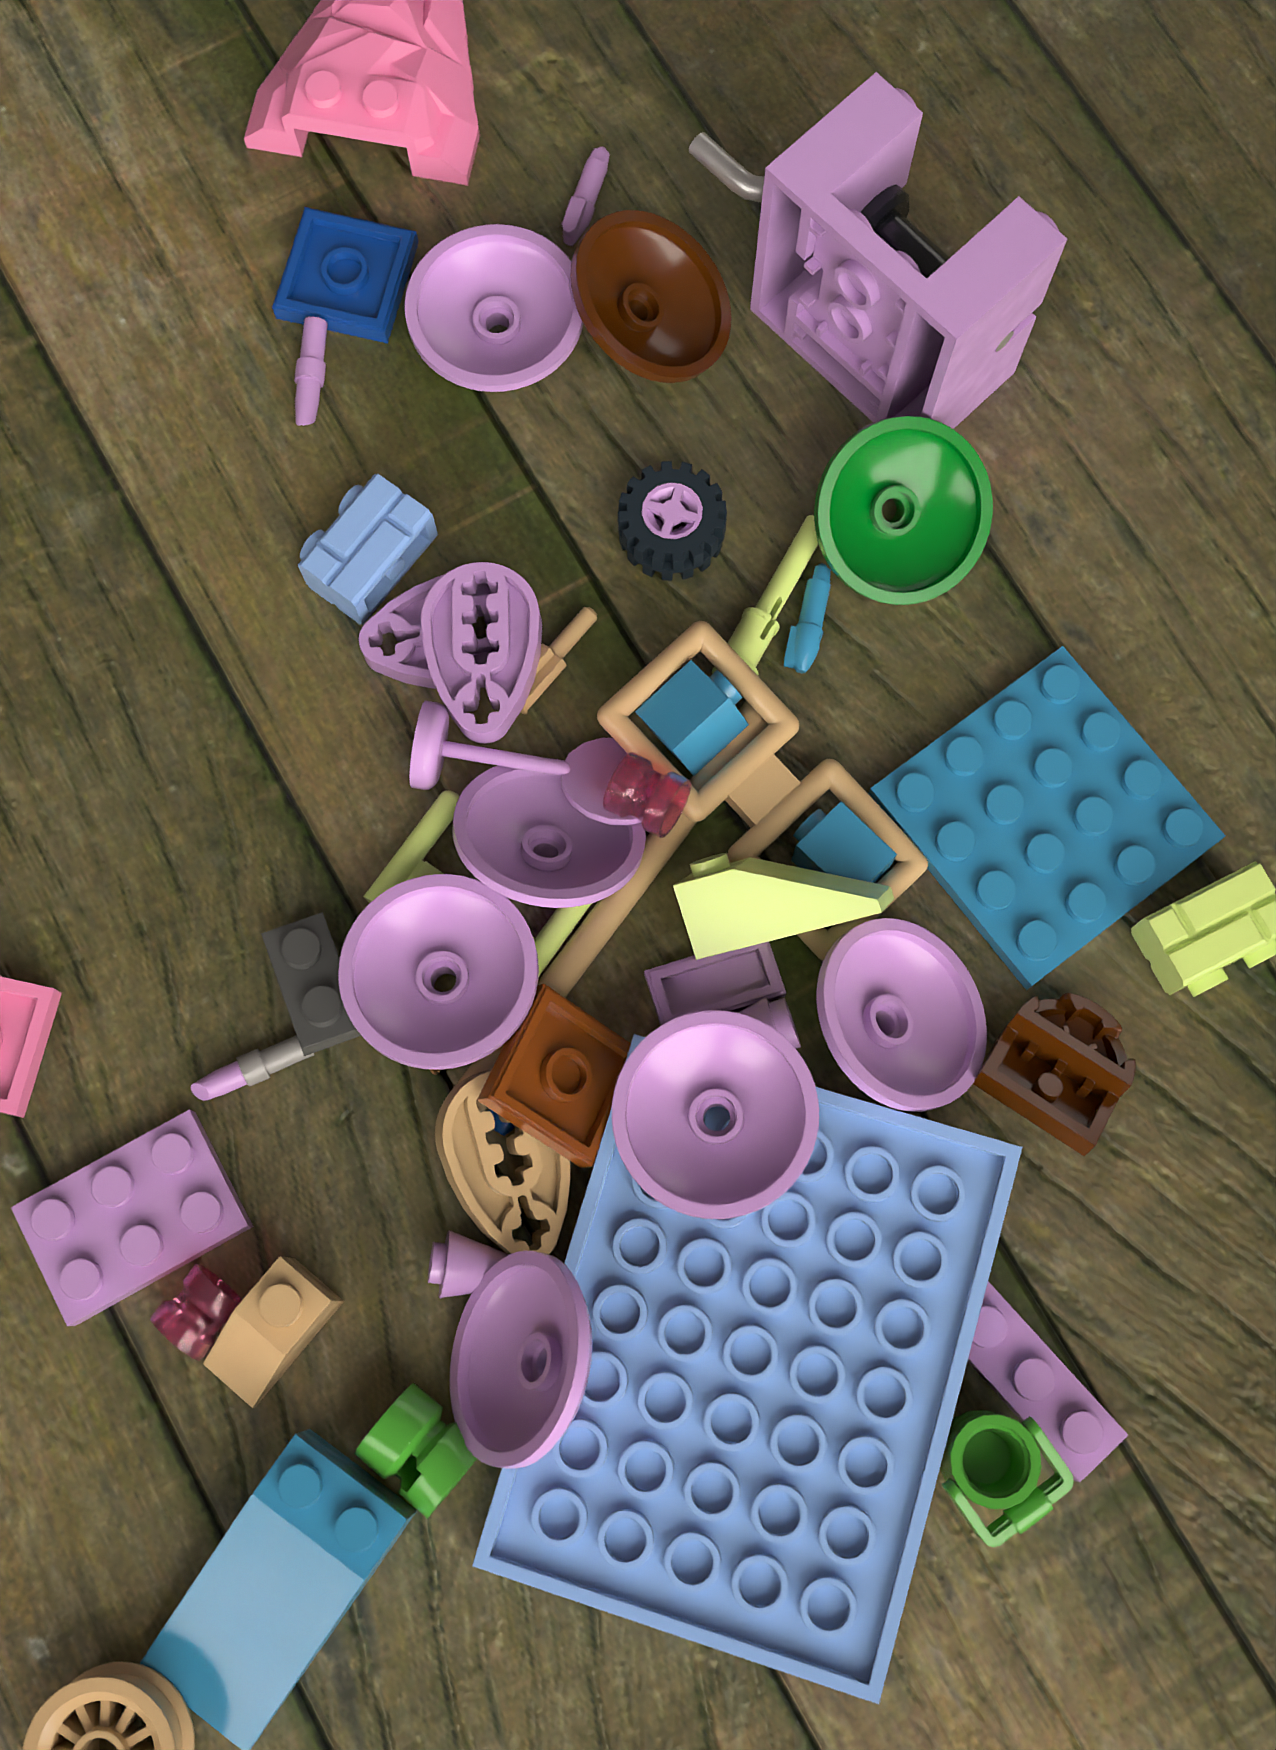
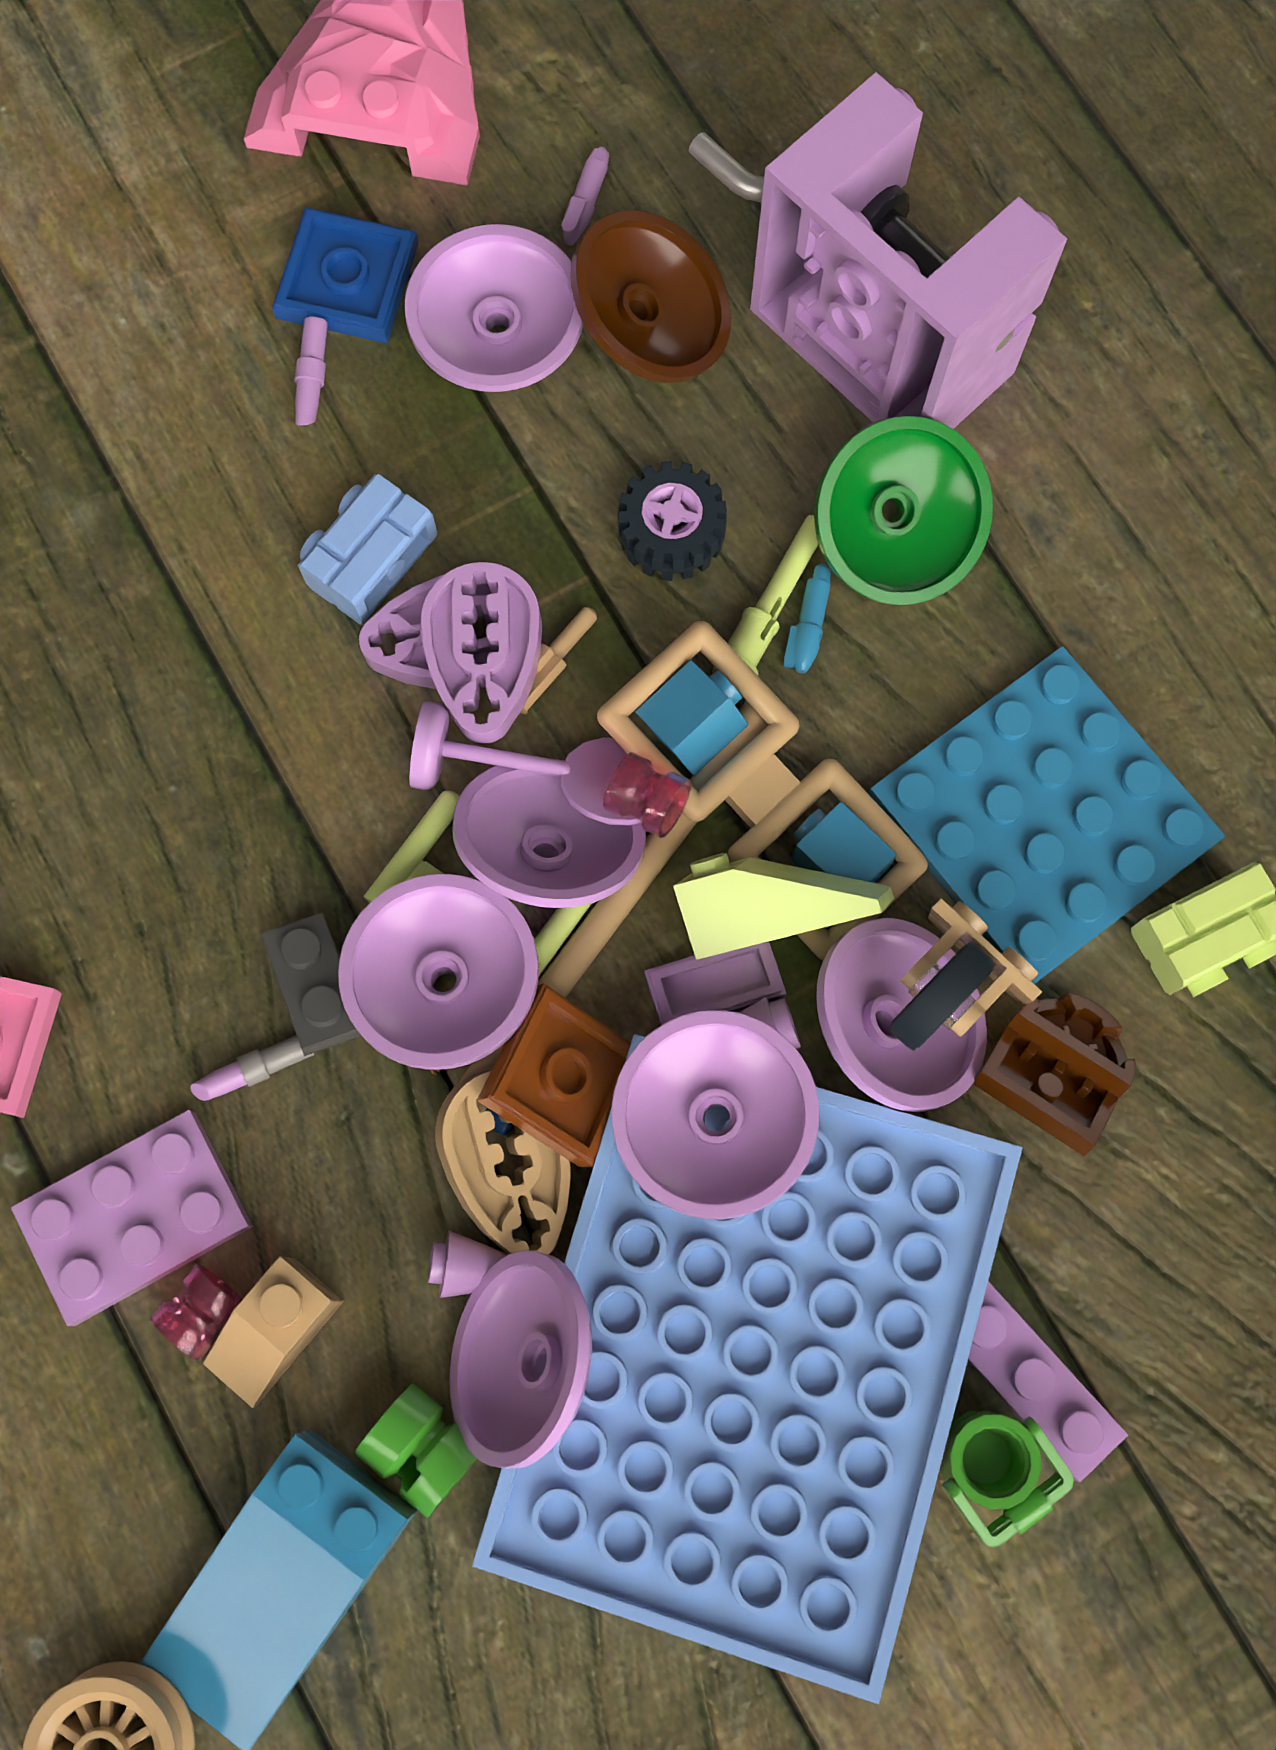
(945, 993): none -> plate

